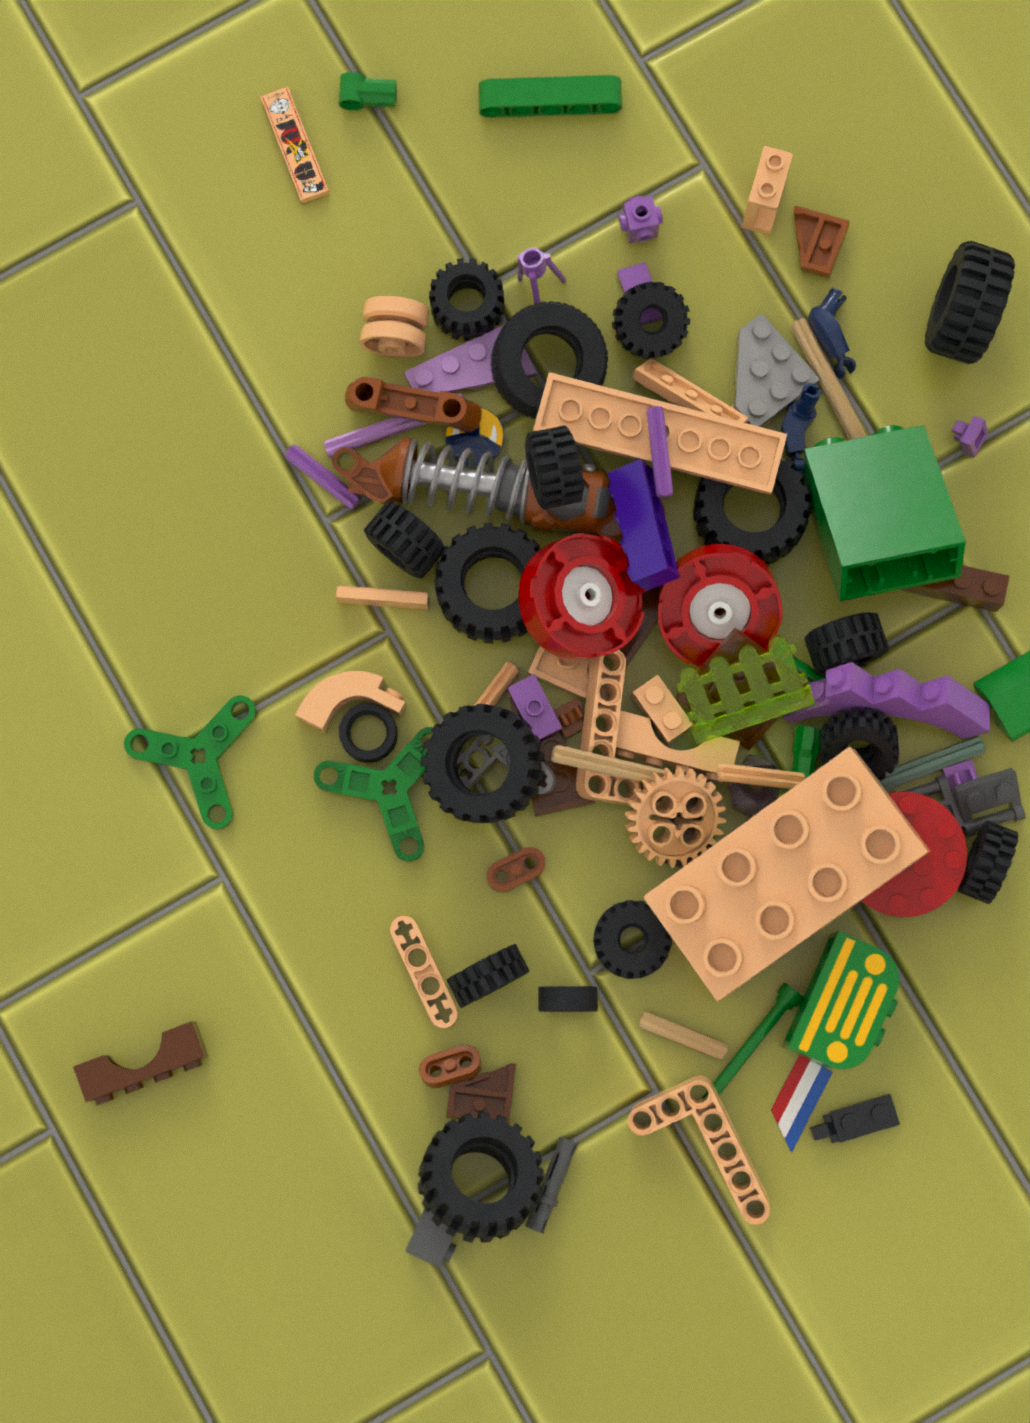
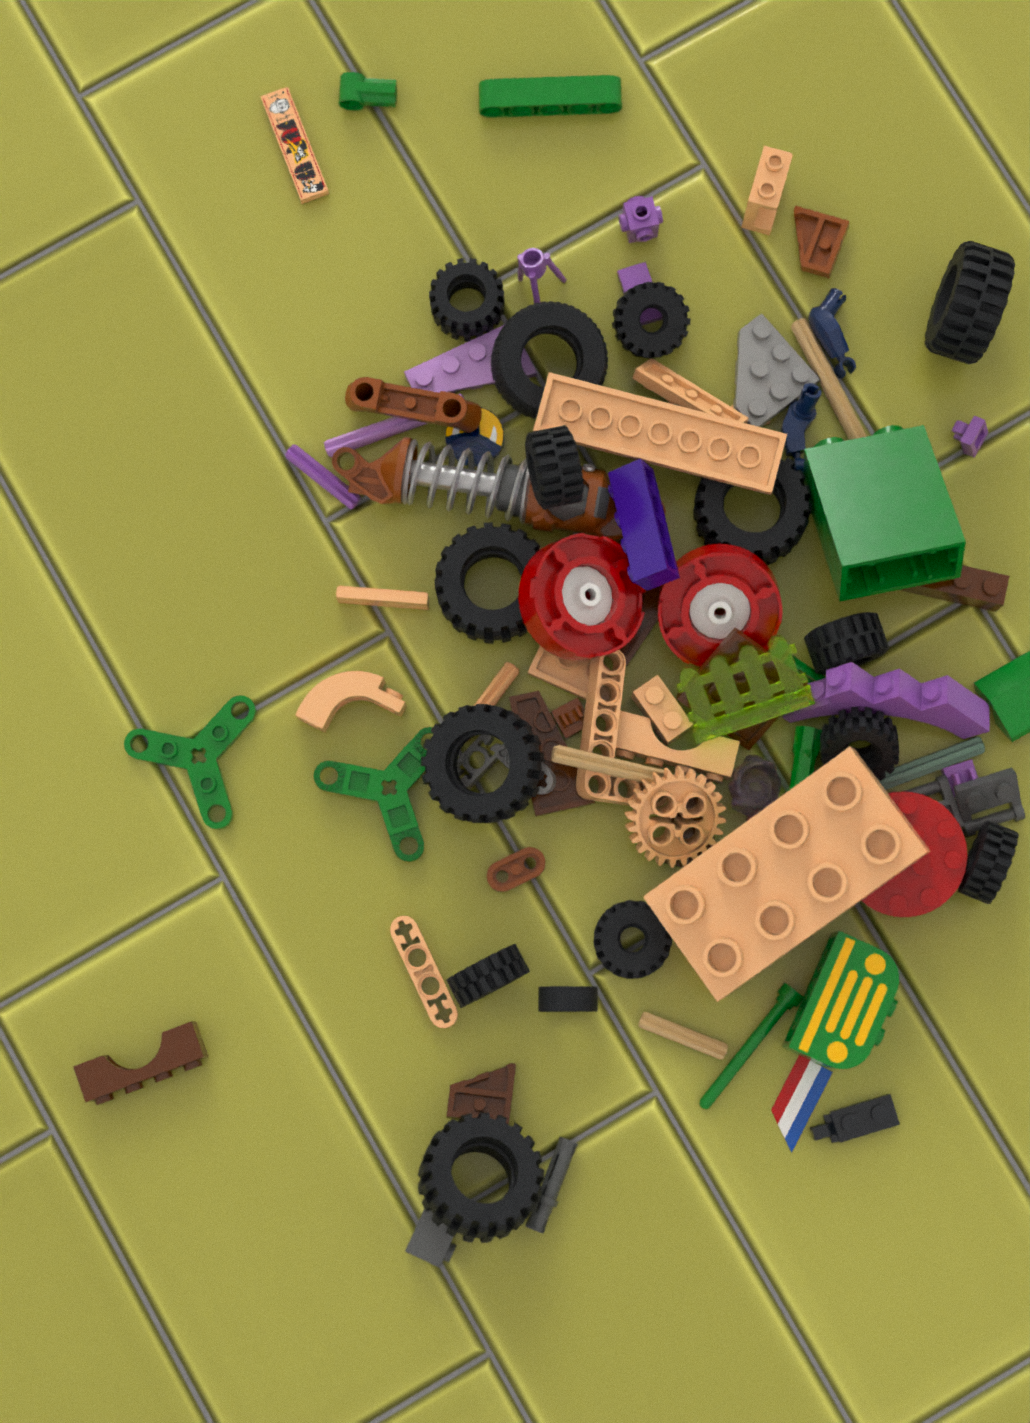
(345, 733): black tyre -> none
(394, 326): light nougat wheel -> none
(404, 539): black tyre -> none
(450, 1064): dark orange plate -> none
(534, 707): medium lavender plate -> none
(659, 452): medium lavender axle -> none
(713, 1136): light nougat beam -> none
(758, 776): light nougat axle -> none

